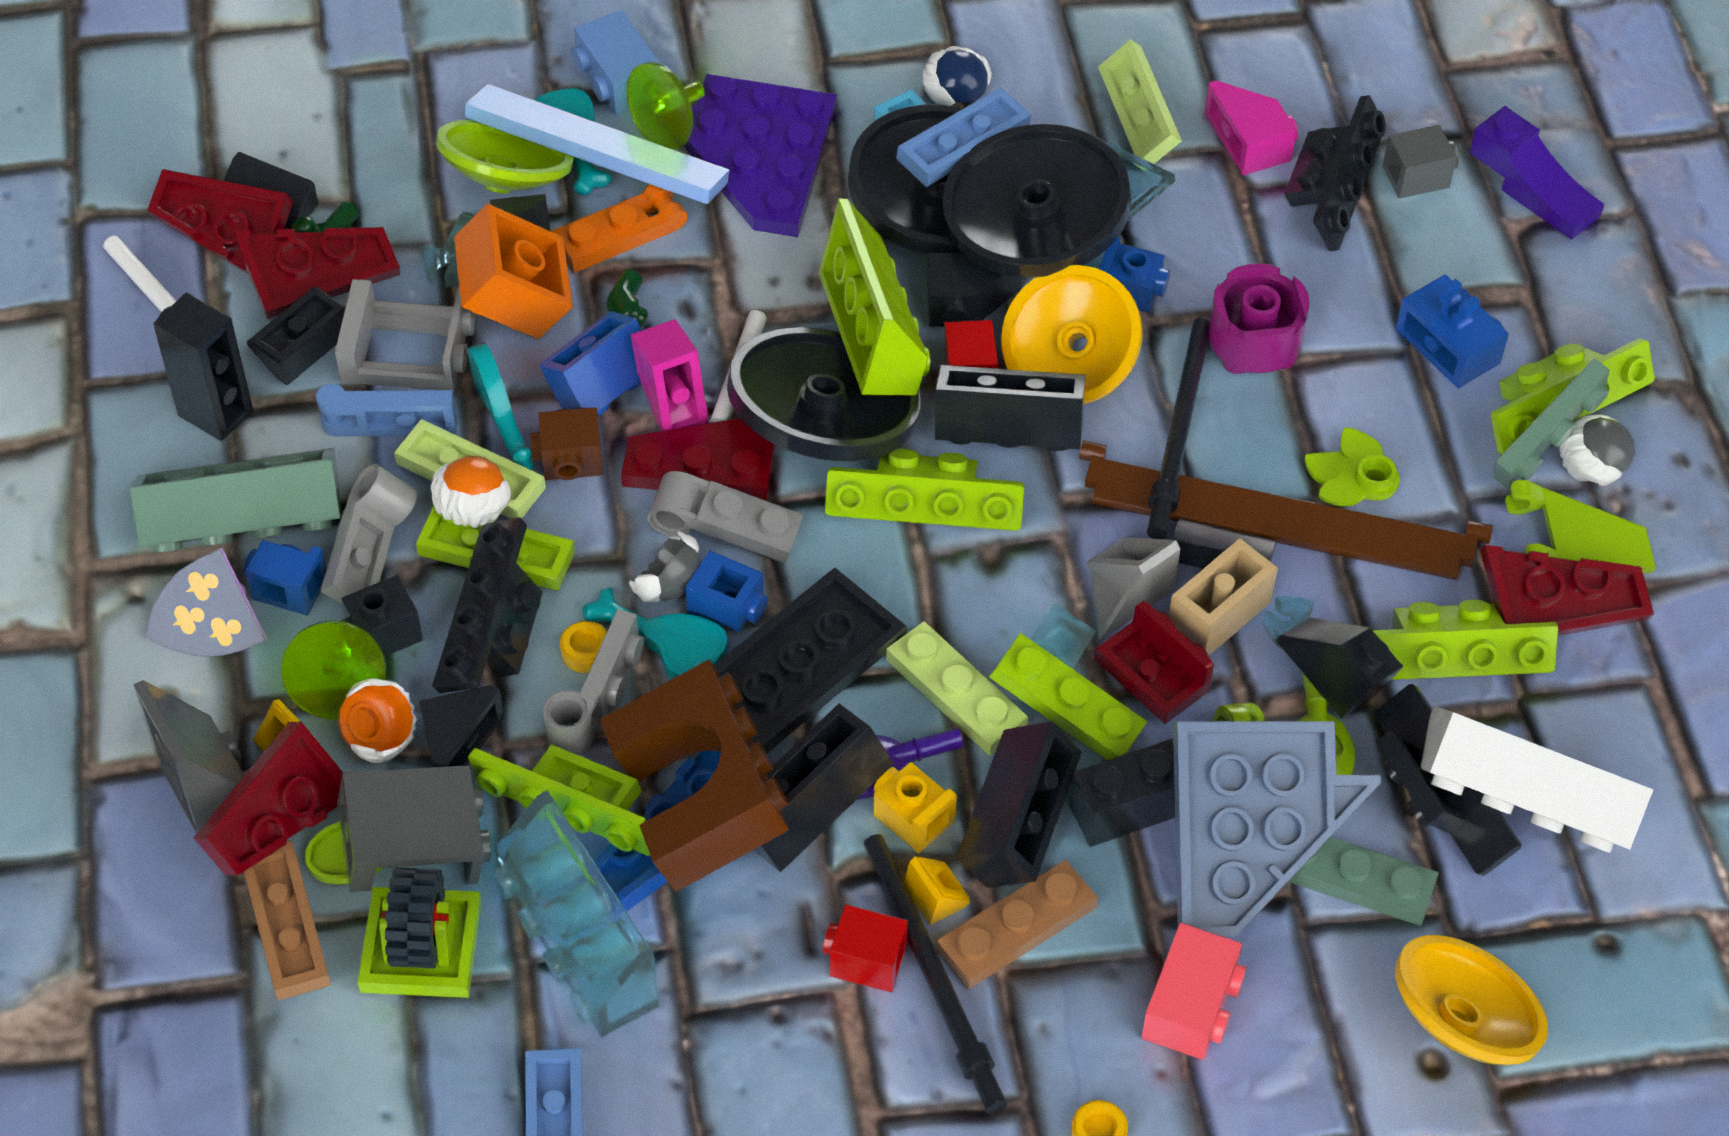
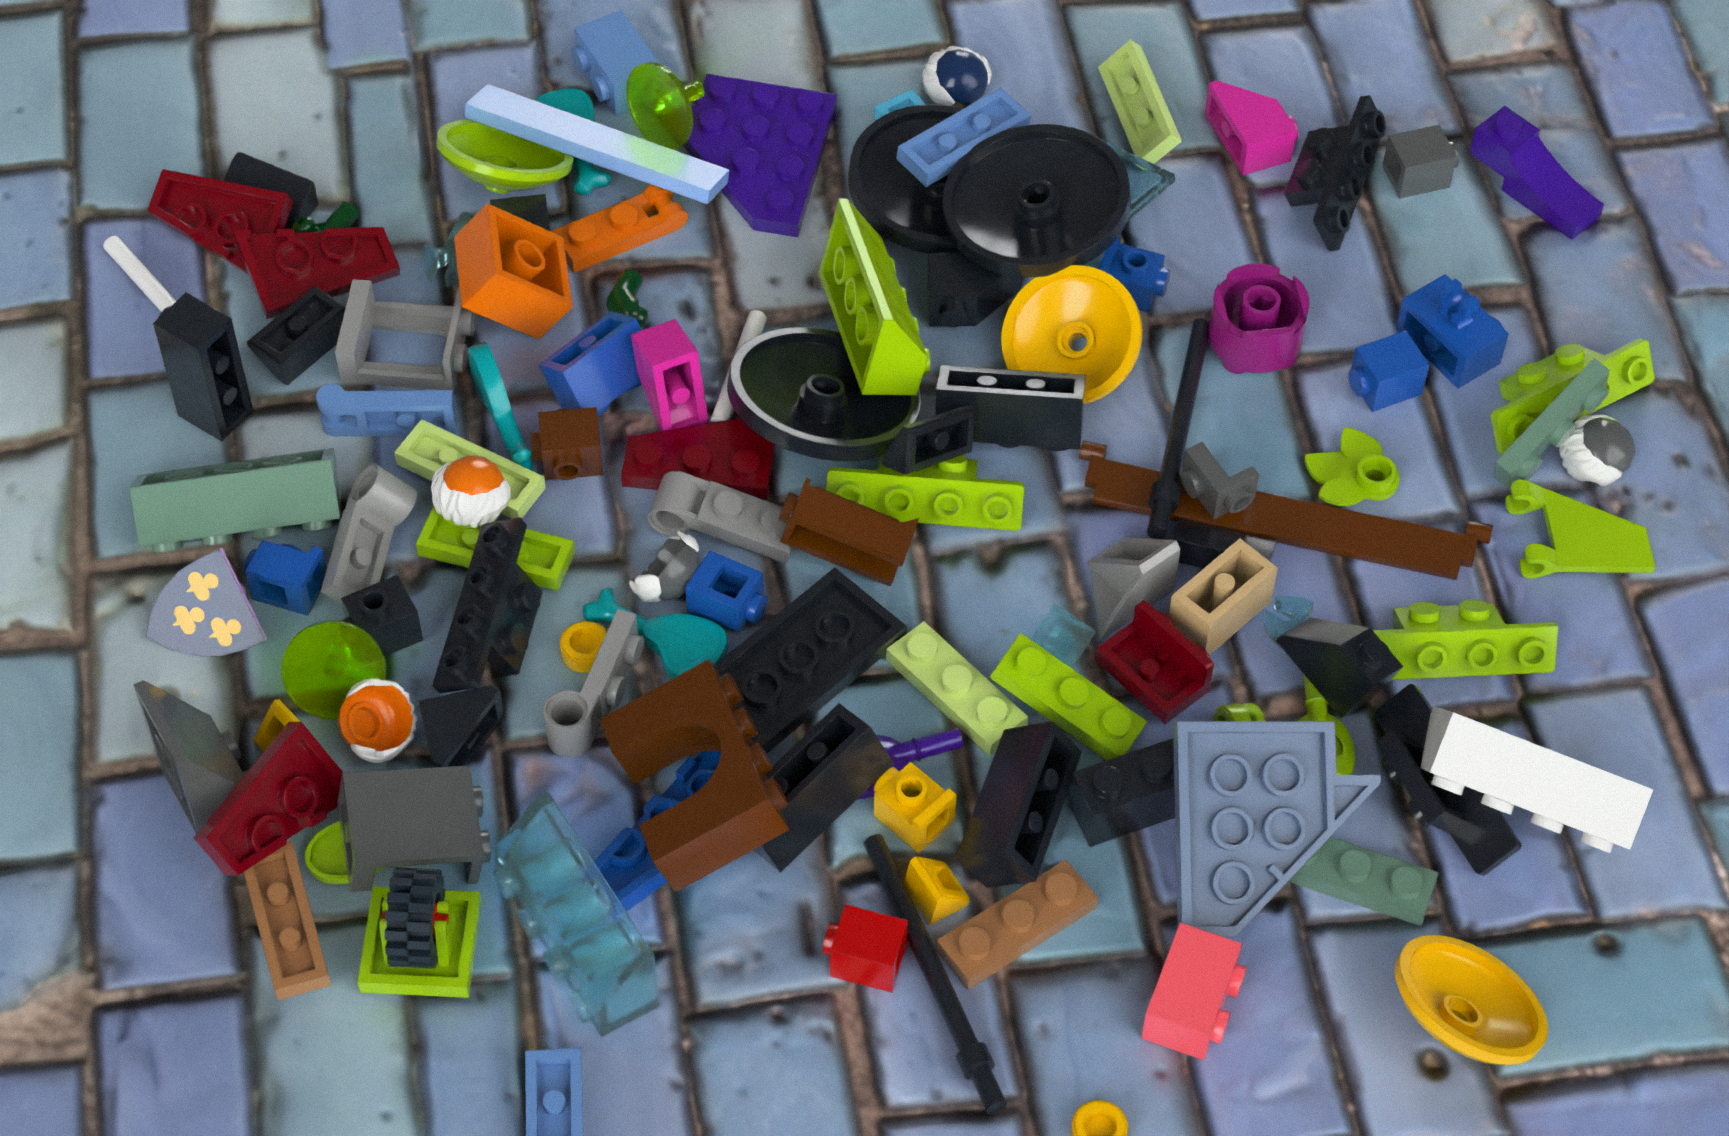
(585, 791): lime bracket -> none
(846, 533): none -> reddish brown window
(932, 441): none -> black slope
(970, 344): red brick -> none
(1209, 483): none -> dark grey bracket
(1388, 371): none -> blue brick
(1565, 591): dark red wing -> none

